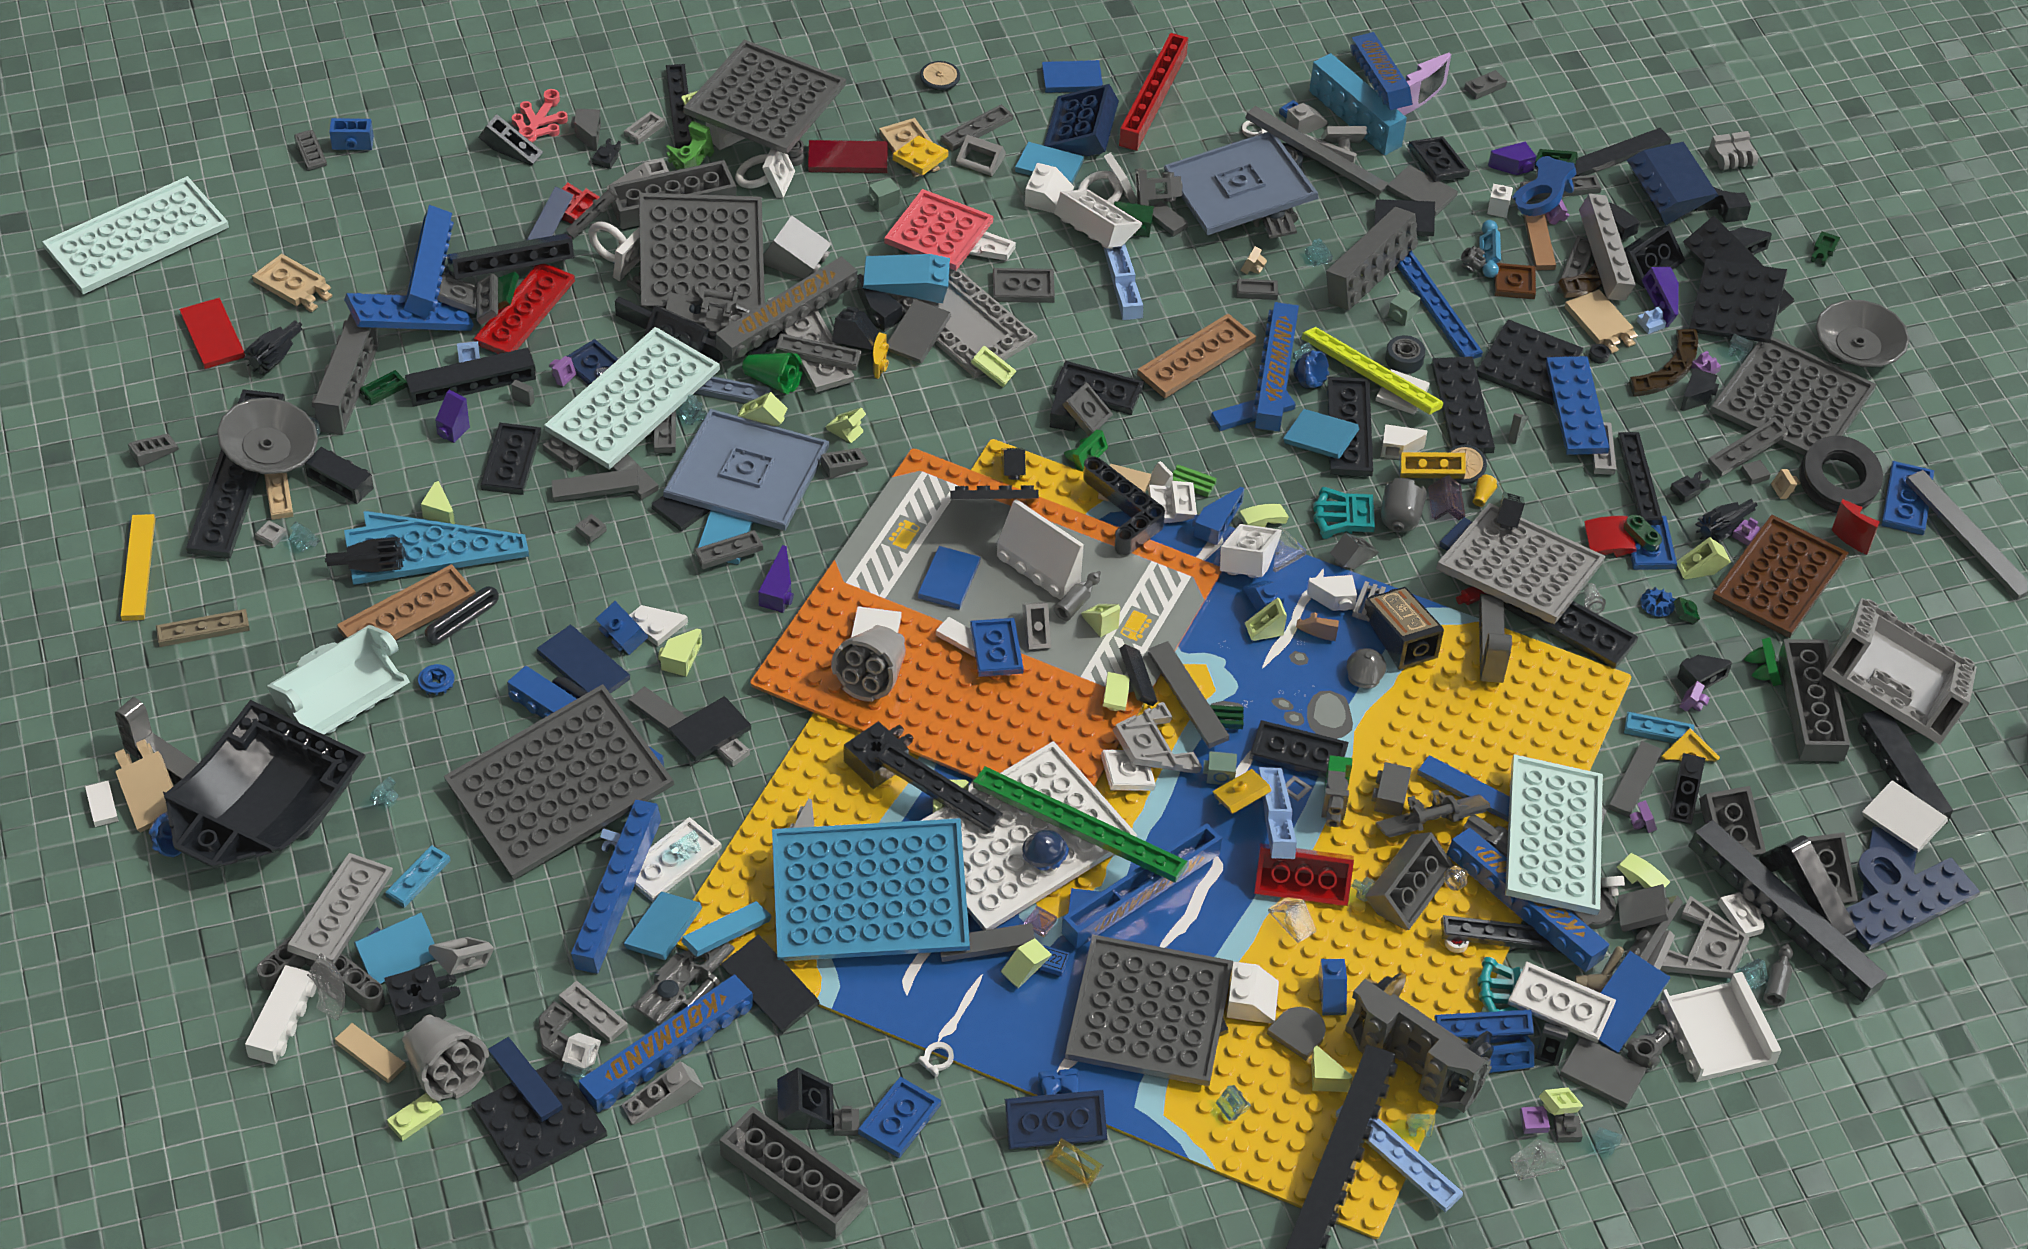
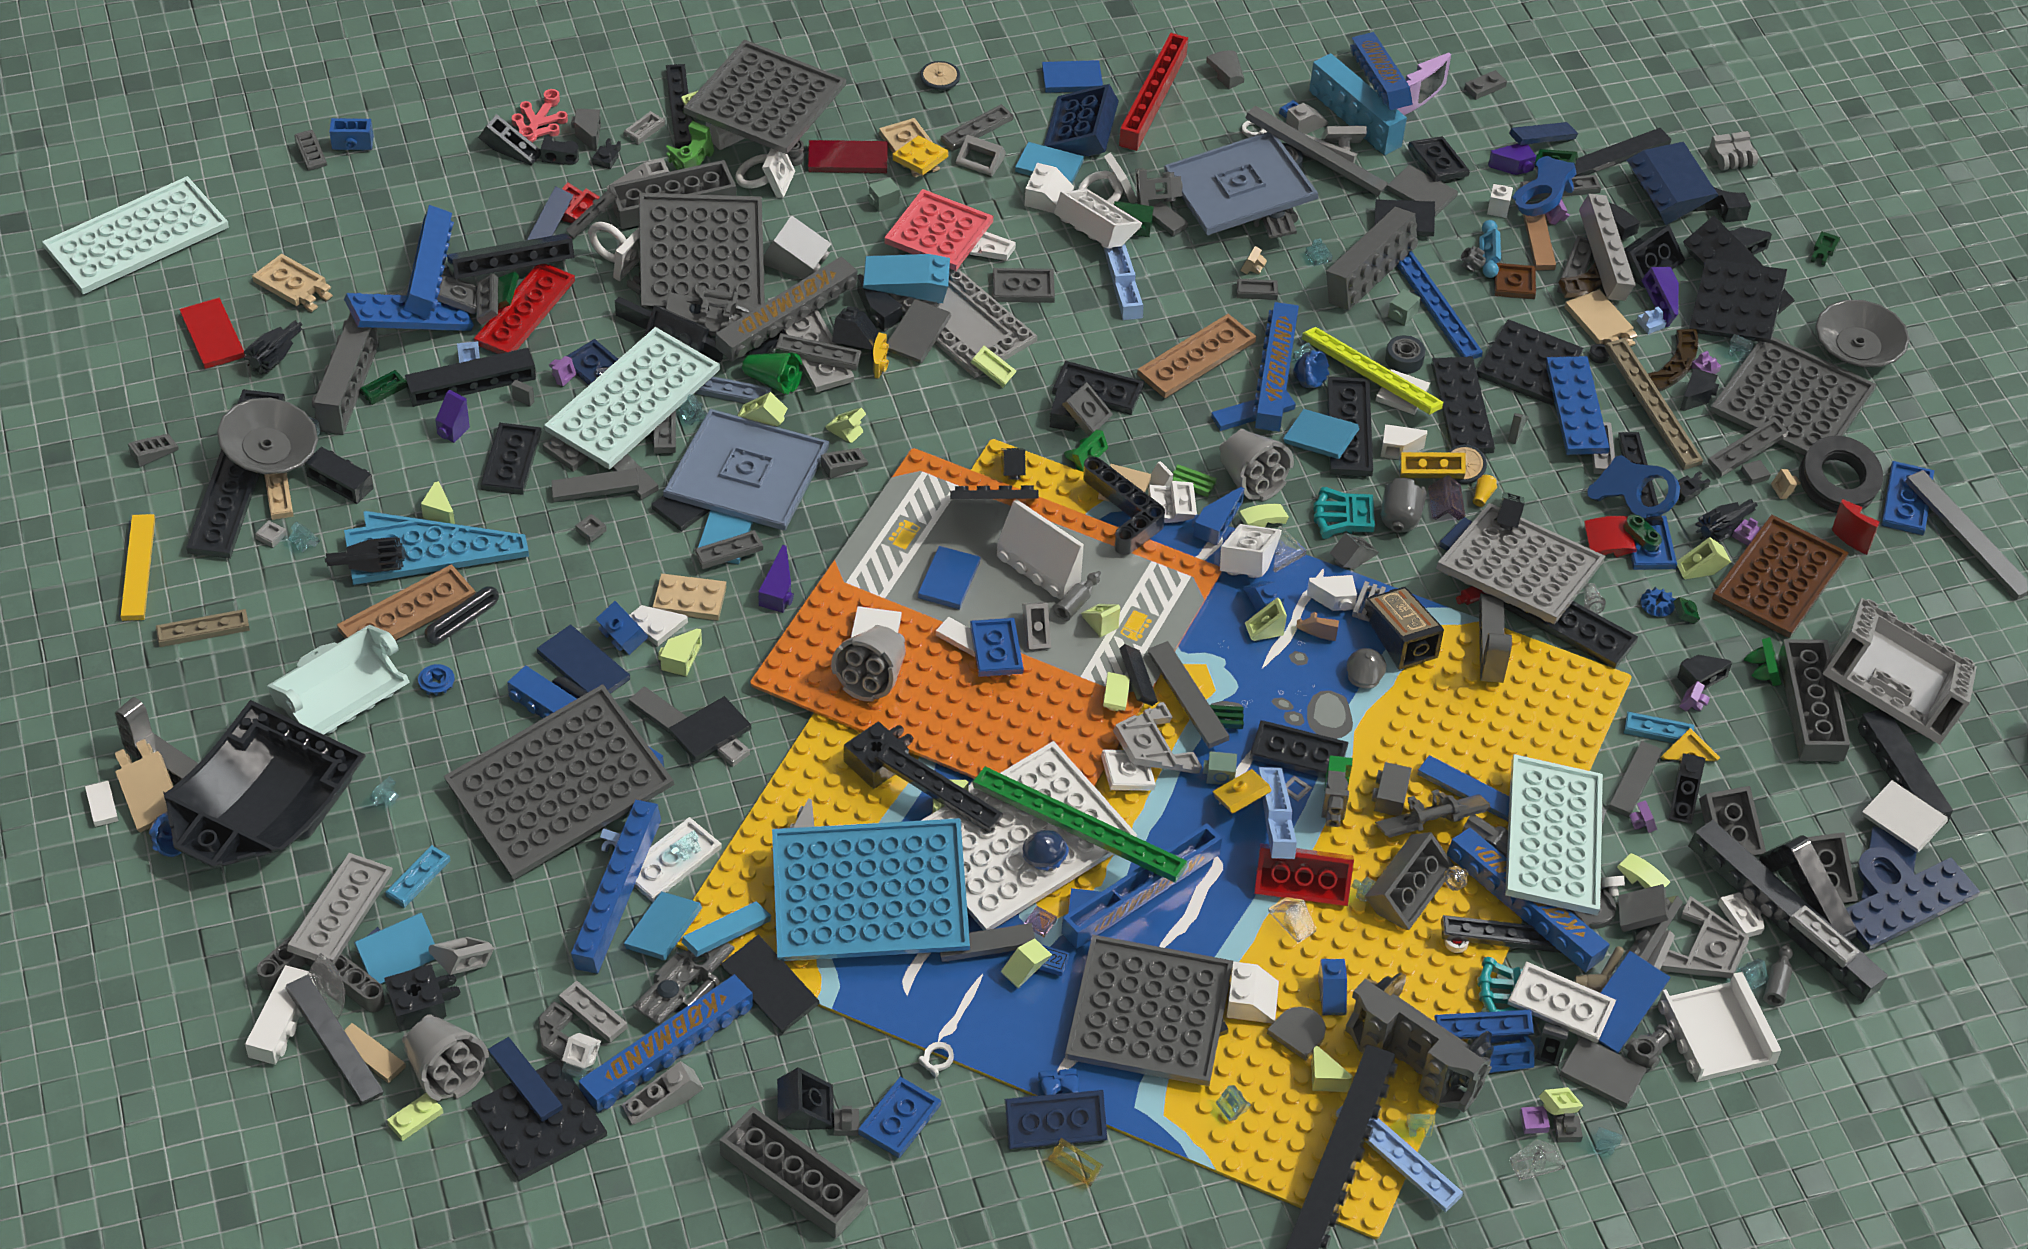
(334, 1039): none -> tile
(559, 152): none -> black leg
(690, 596): none -> tan plate
(1228, 68): none -> dark grey slope
(1256, 463): none -> light grey cone
(1543, 133): none -> dark blue tile
(1628, 480): none -> blue animal
(1654, 404): none -> dark tan tile
(1824, 936): none -> light grey tile

